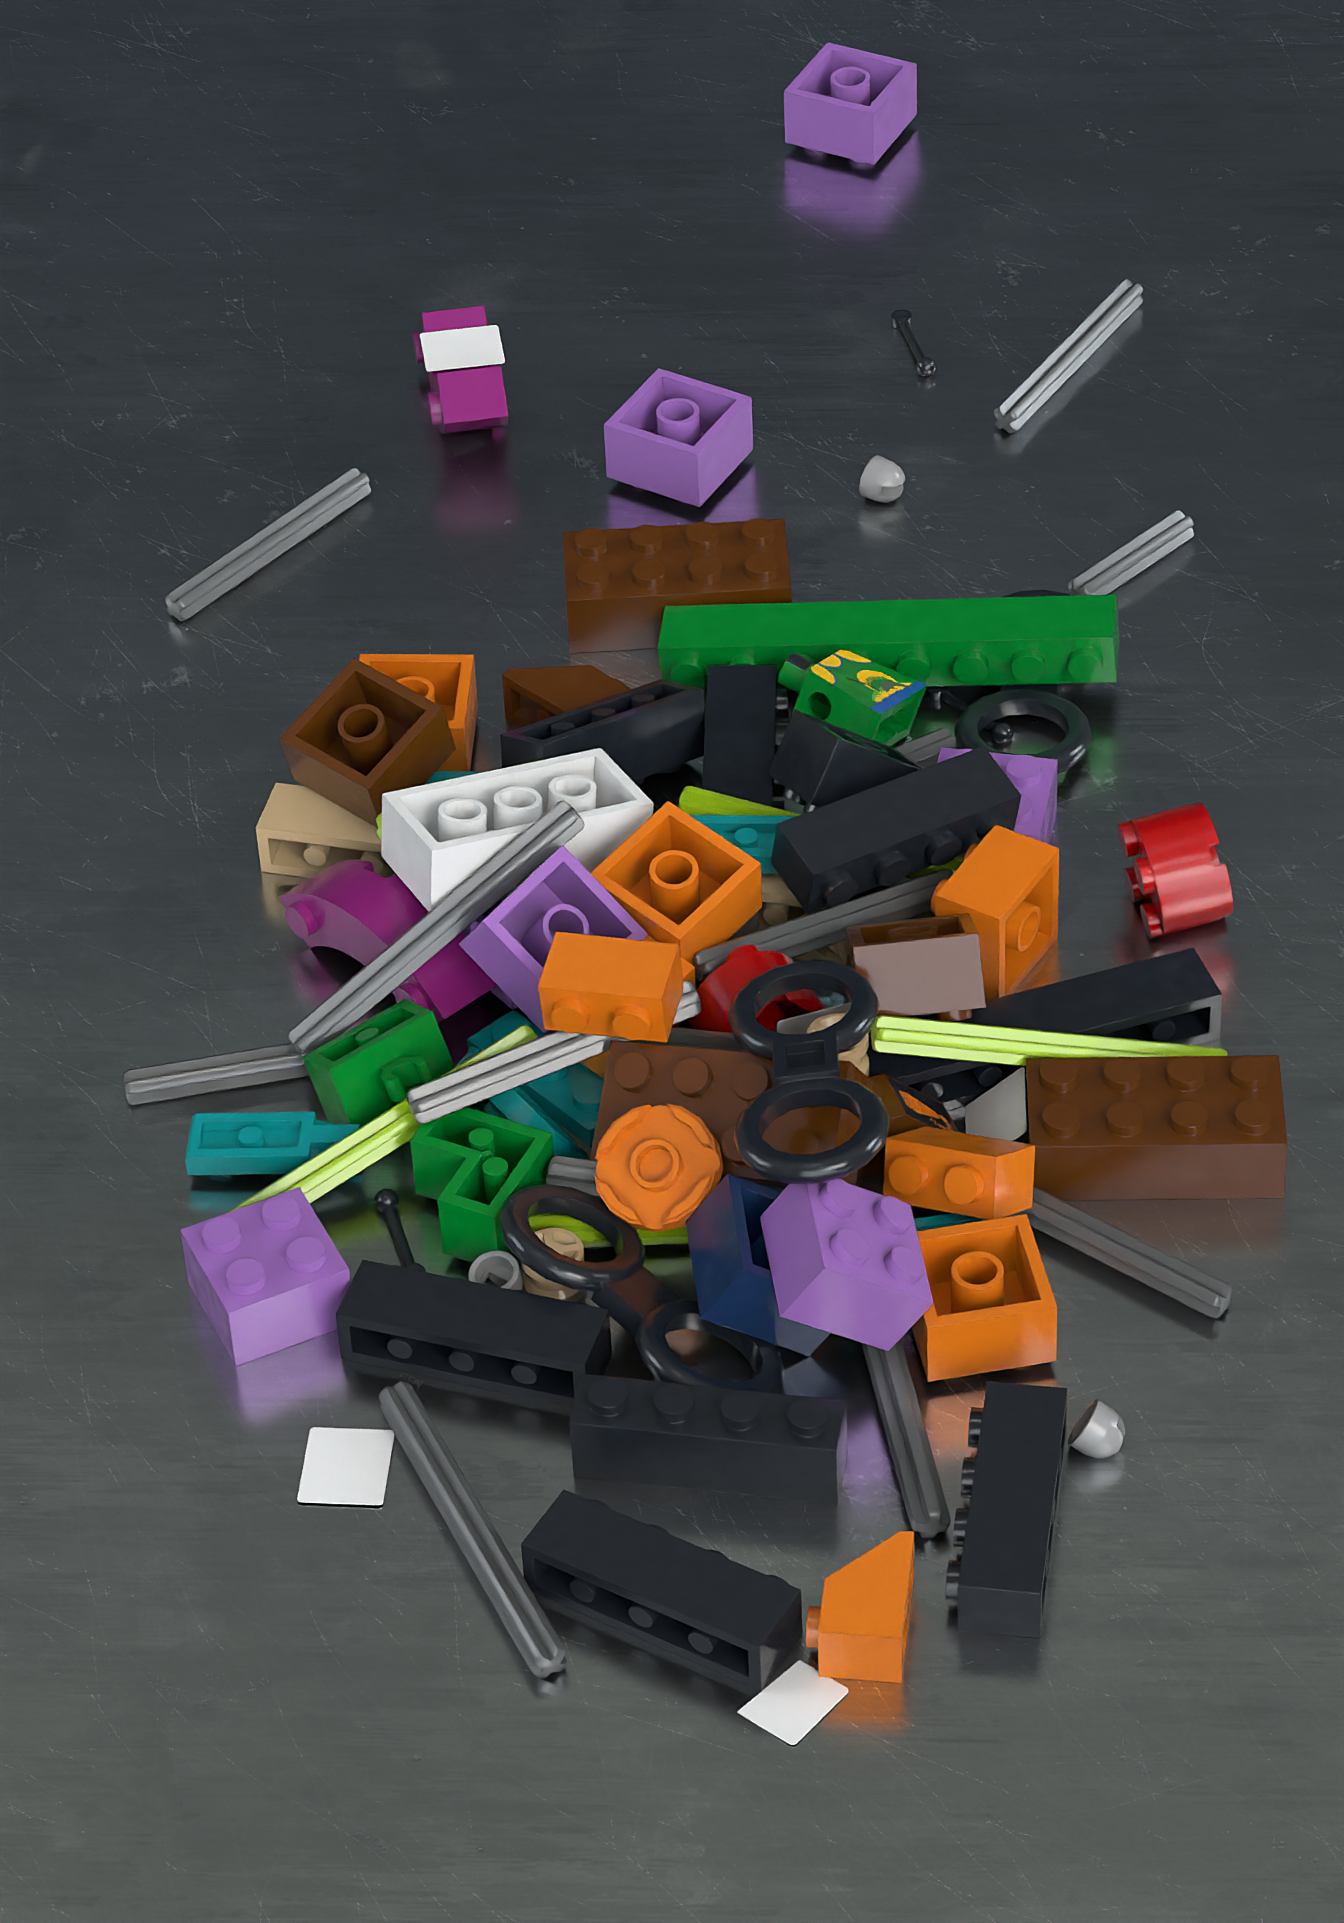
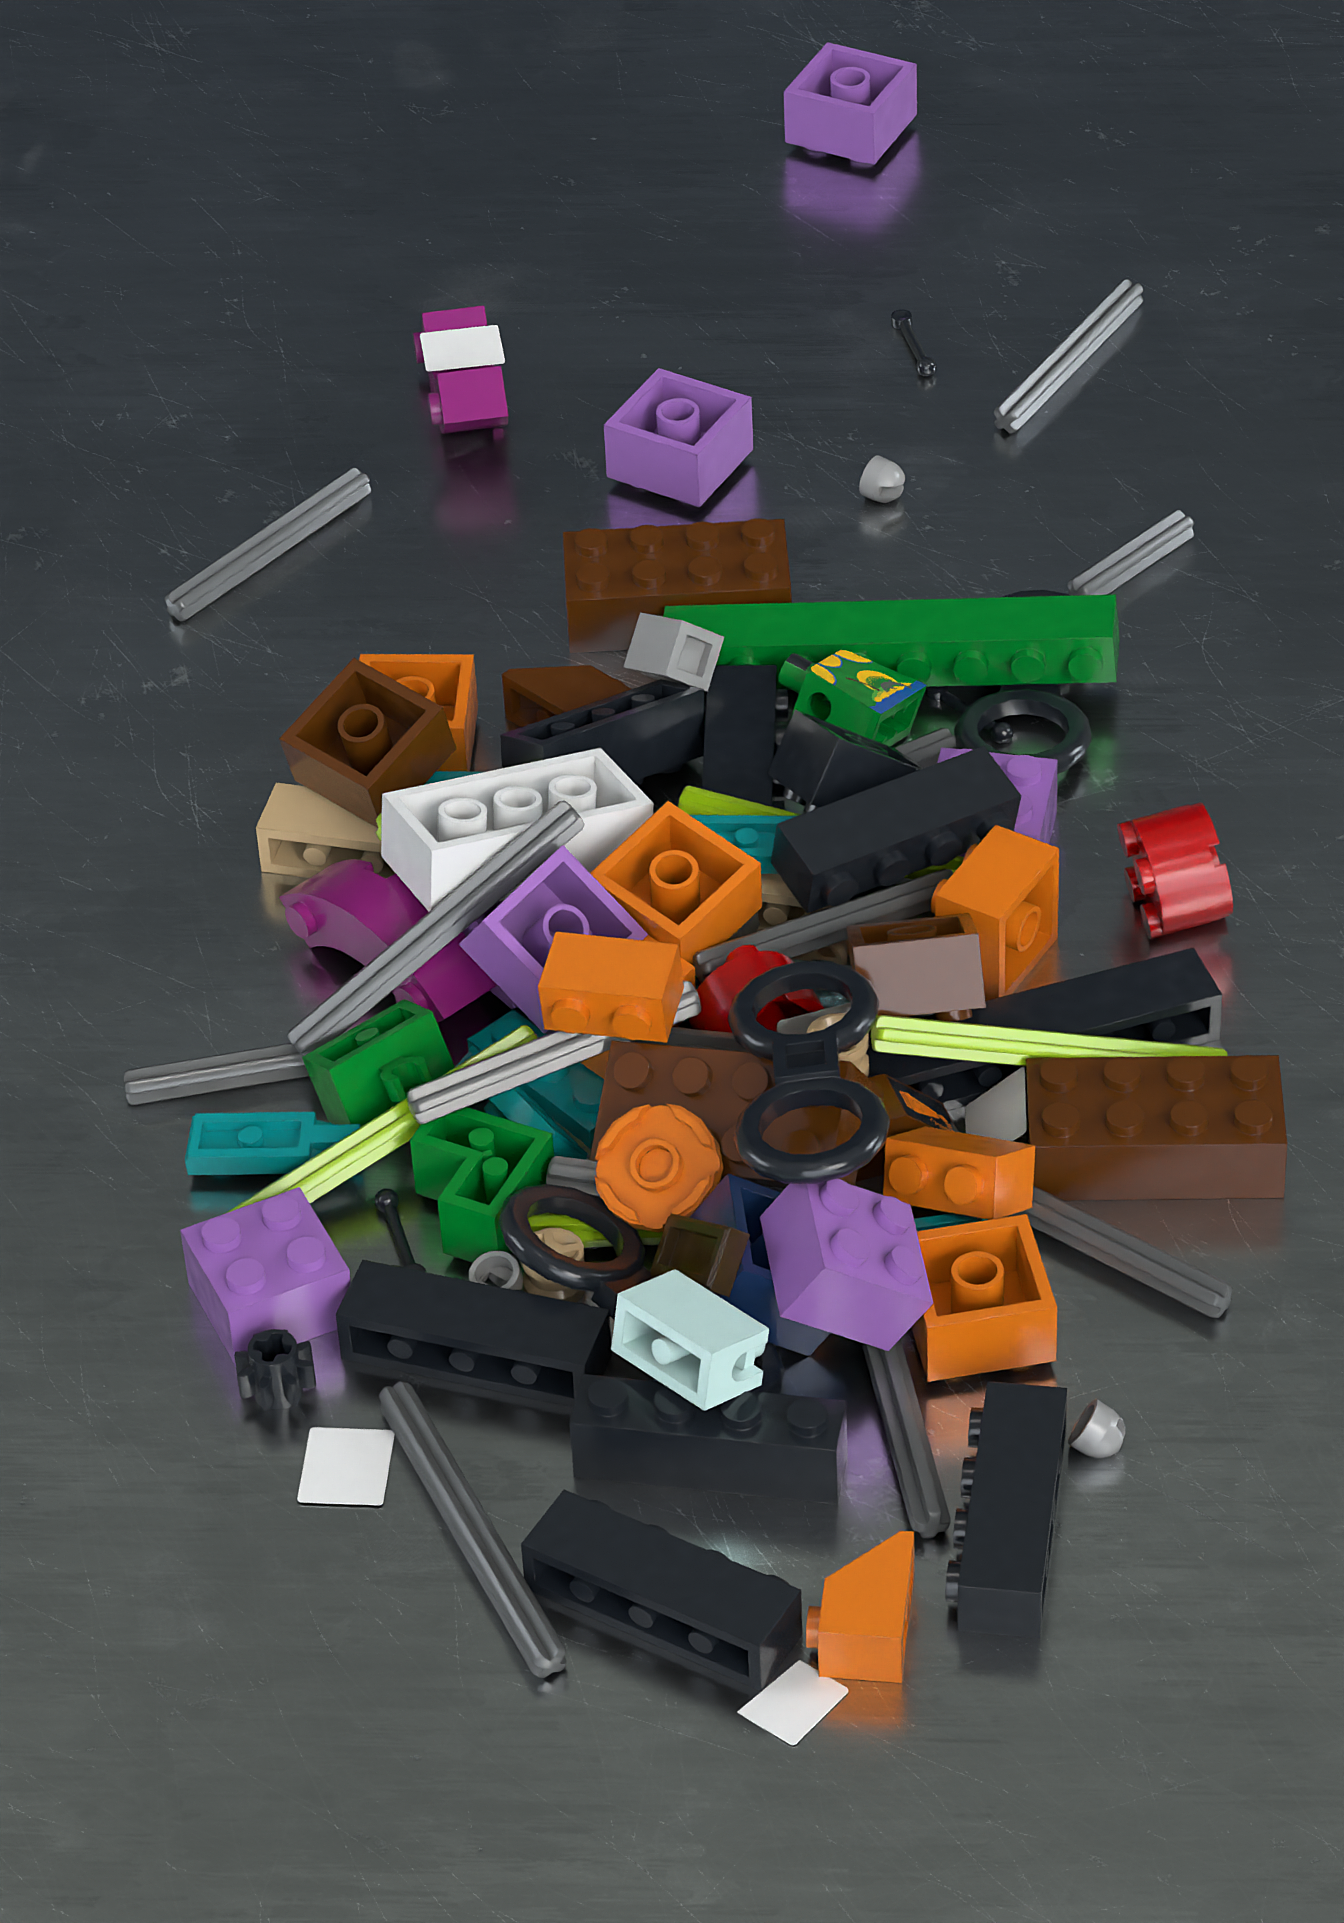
(275, 1369): none -> black gear
(673, 651): none -> light grey brick
(689, 1339): none -> light aqua brick
(701, 1251): none -> dark brown tile

